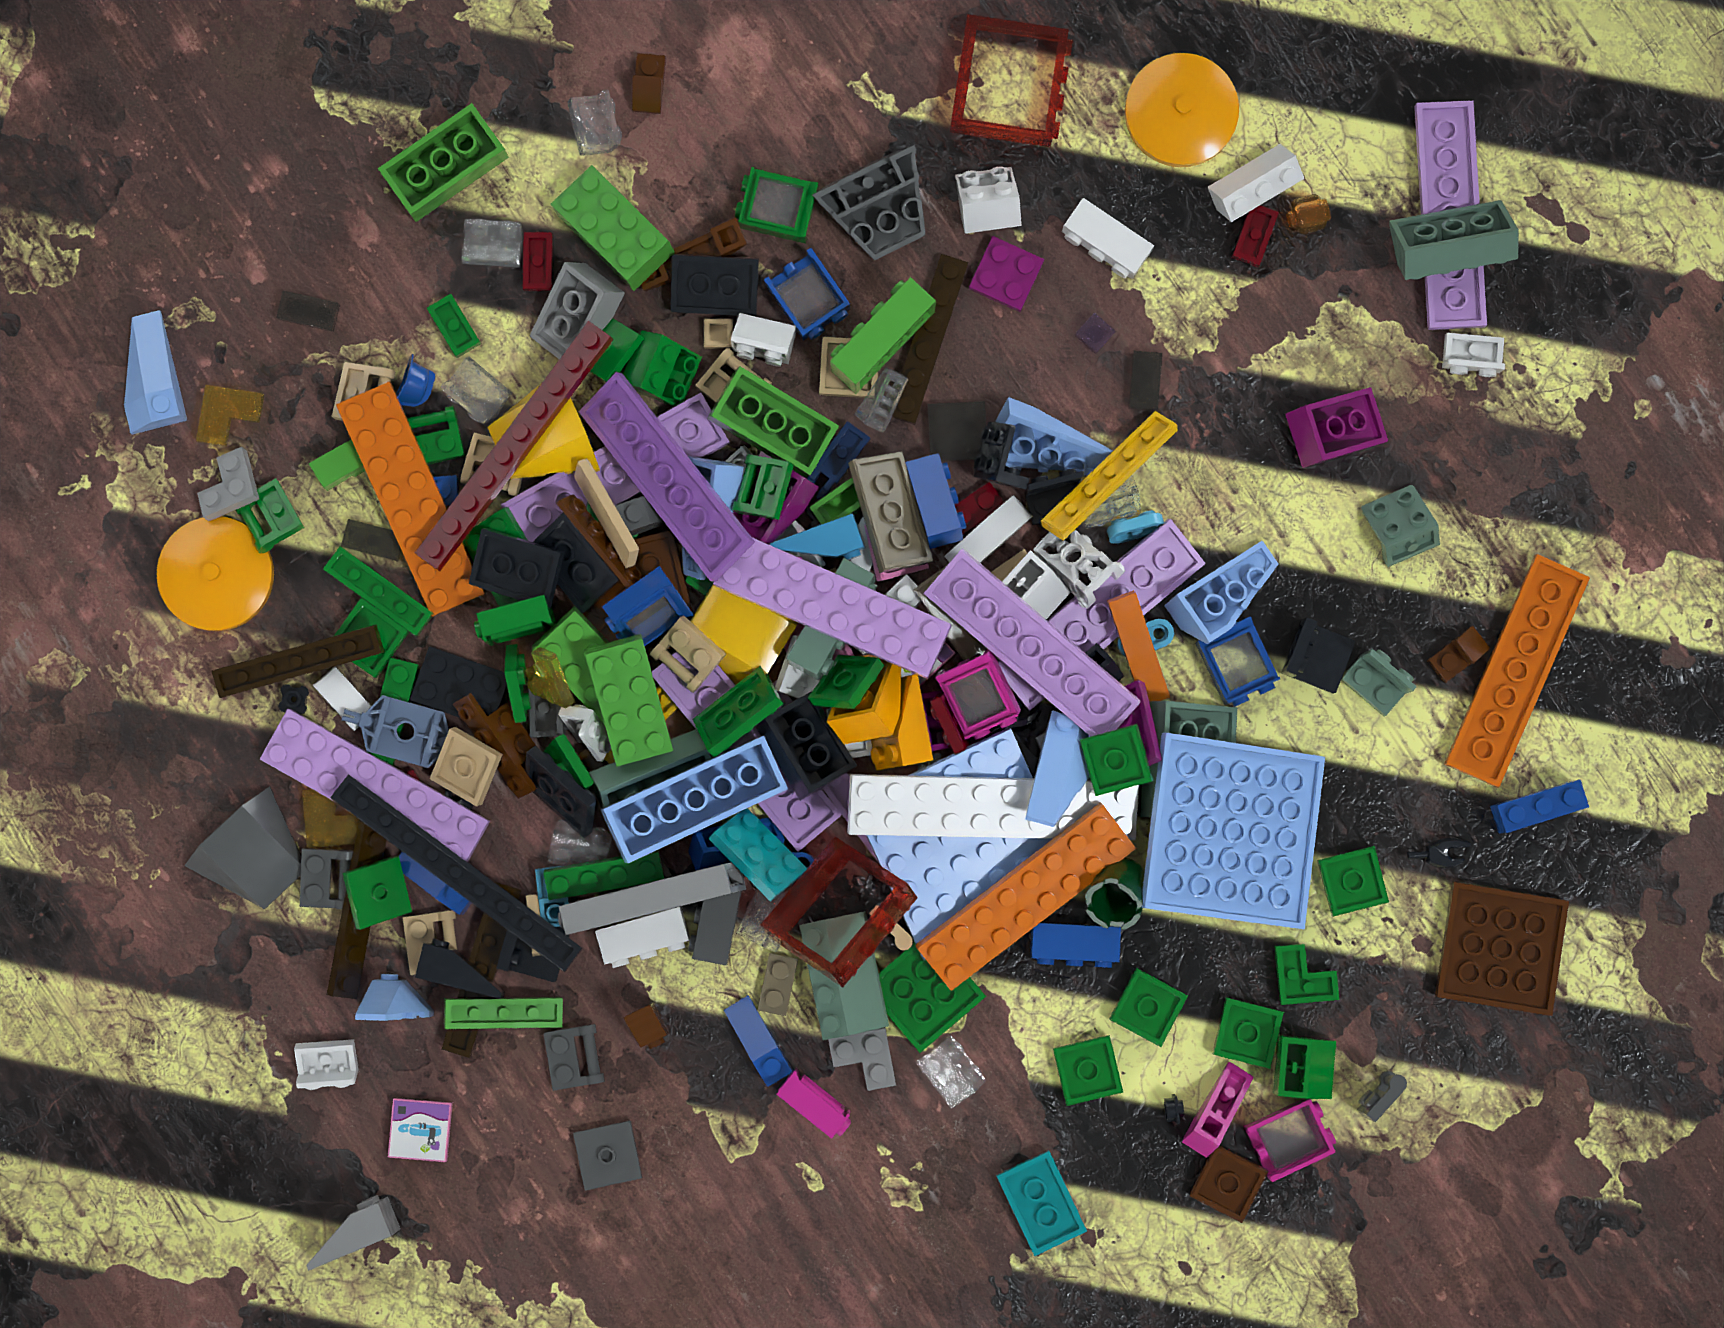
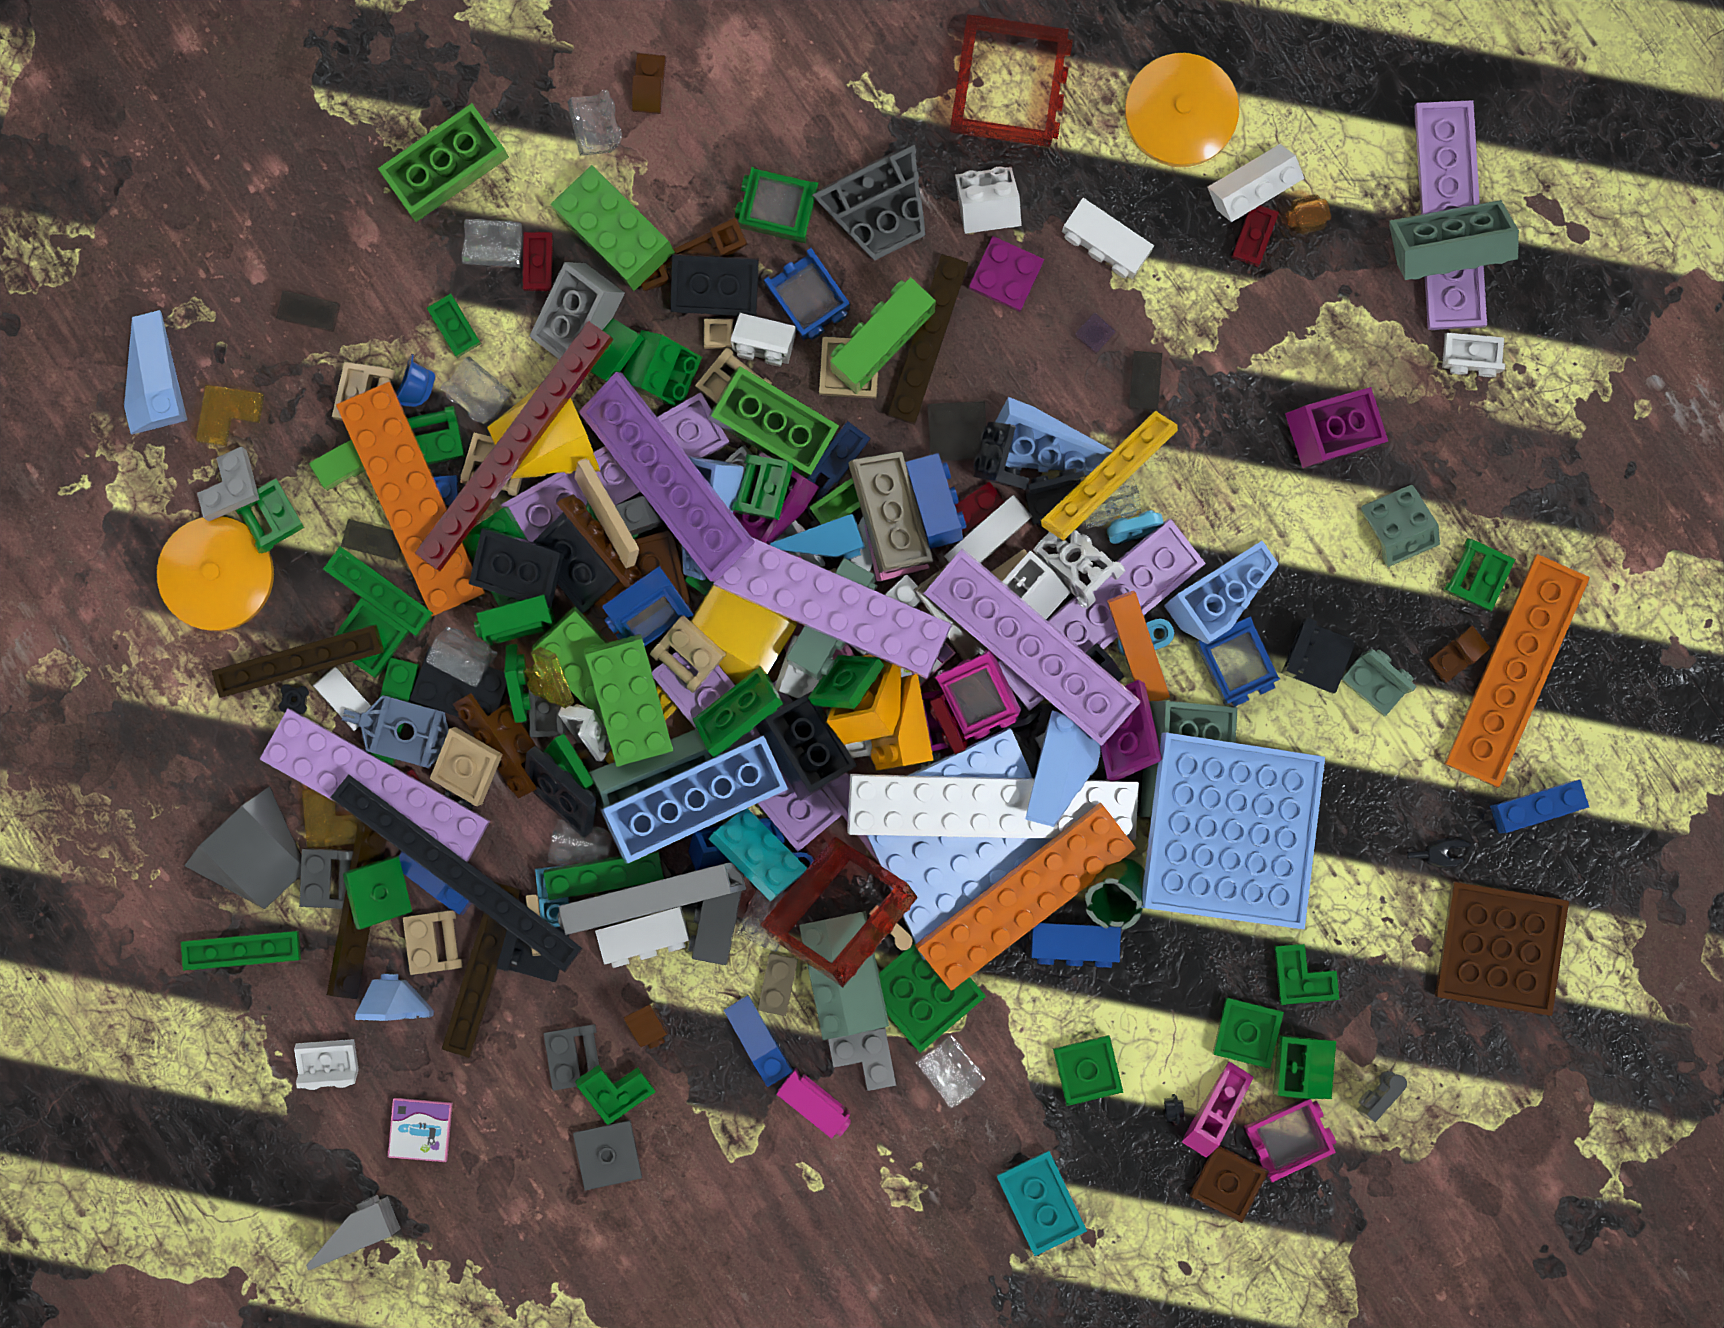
(240, 950): none -> green plate
(451, 968): black slope -> none
(460, 656): none -> clear bracket
(503, 1012): bright green plate -> none
(614, 1099): none -> green plate
(878, 415): clear slope -> none
(1116, 760): green plate -> none
(1148, 1007): green plate -> none
(1353, 881): green plate -> none
(1488, 578): none -> green plate

